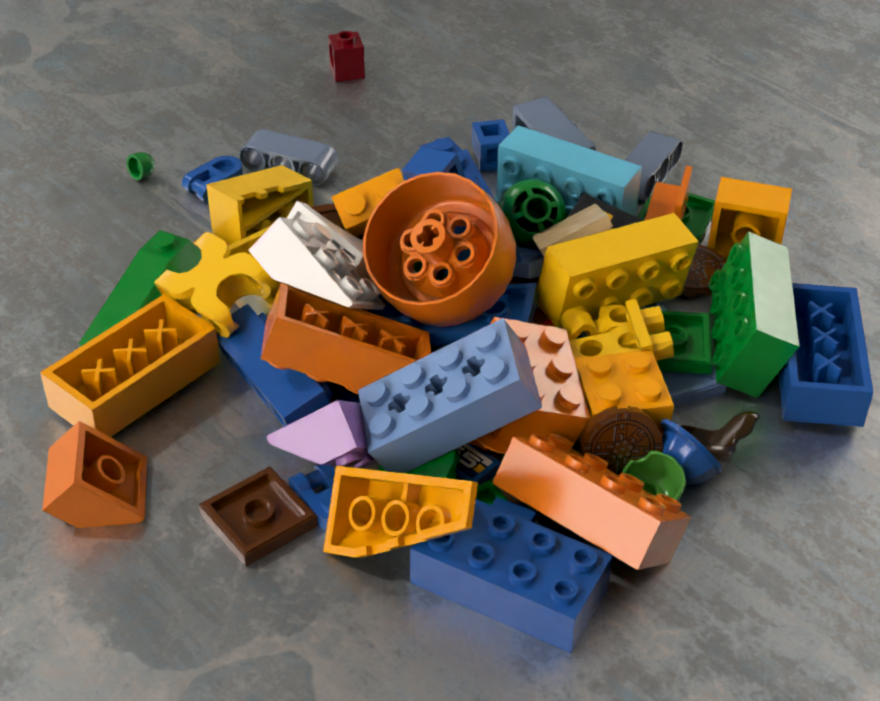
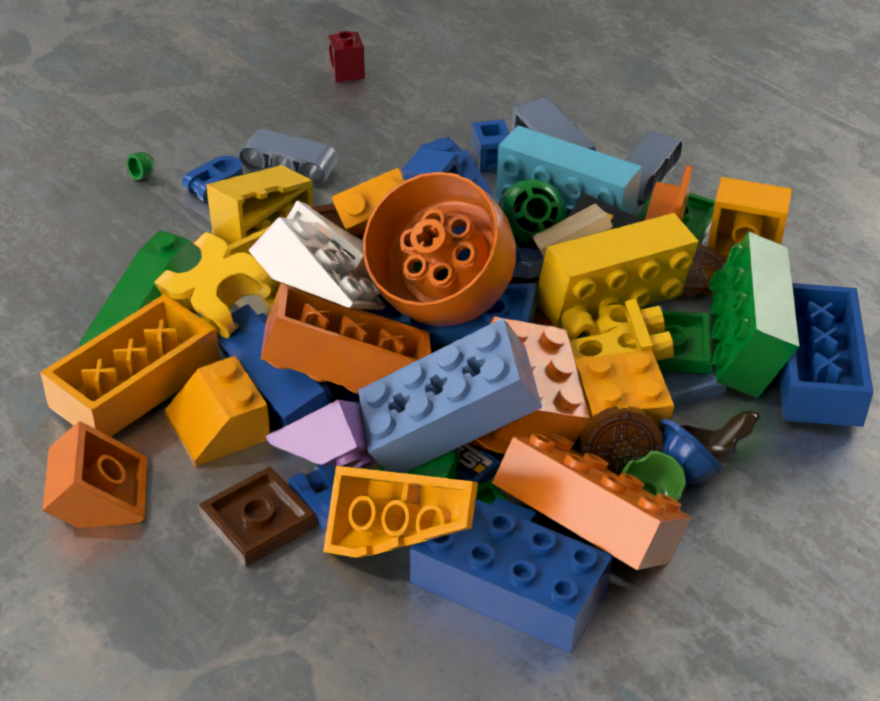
(218, 412): none -> light orange slope

